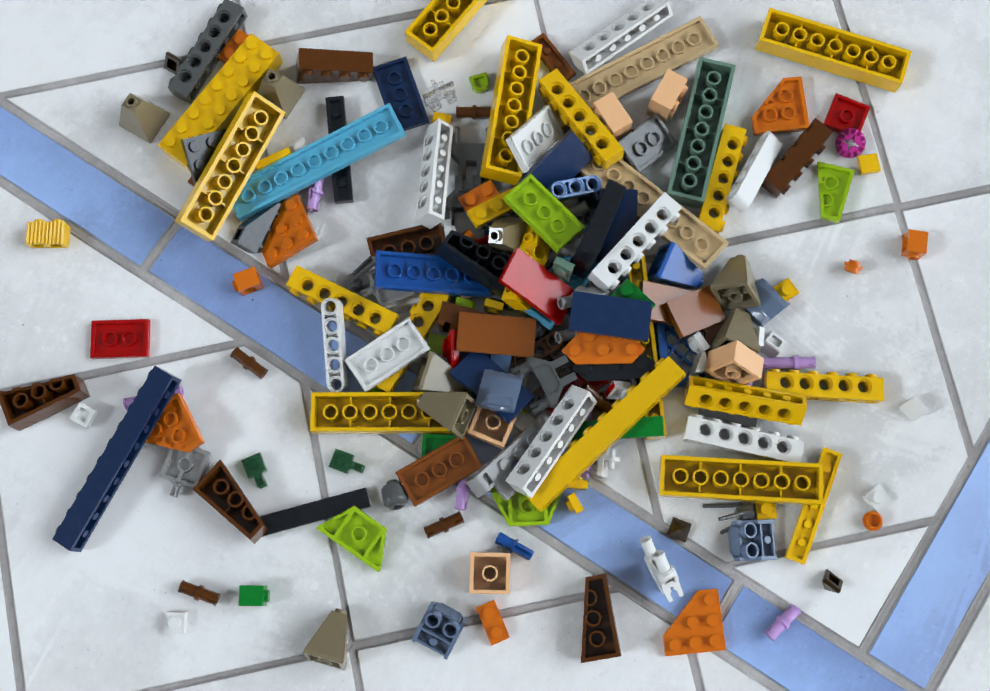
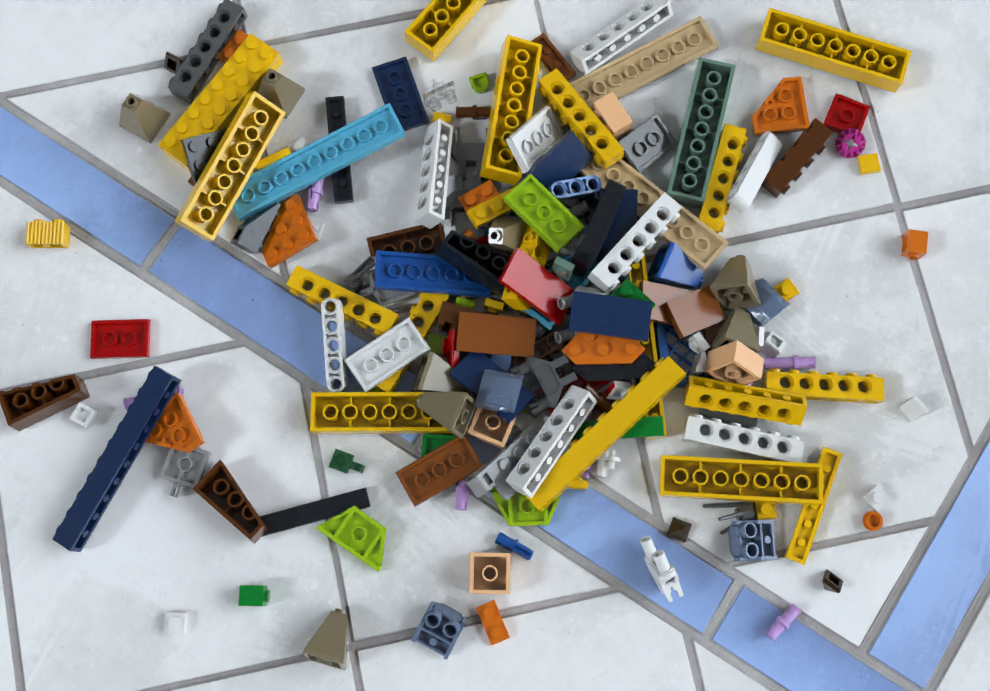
(199, 592): reddish brown pin -> none
(247, 281): orange brick -> none
(249, 363): reddish brown pin -> none
(255, 468): clear green plate -> none
(333, 66): reddish brown wedge -> none
(394, 495): dark grey head -> none
(443, 524): reddish brown pin -> none
(573, 504): yellow plate -> none
(599, 626): reddish brown wedge -> none
(668, 96): light nougat brick -> none
(697, 626): orange plate -> none
(833, 190): lime wing -> none
(852, 266): orange plate -> none

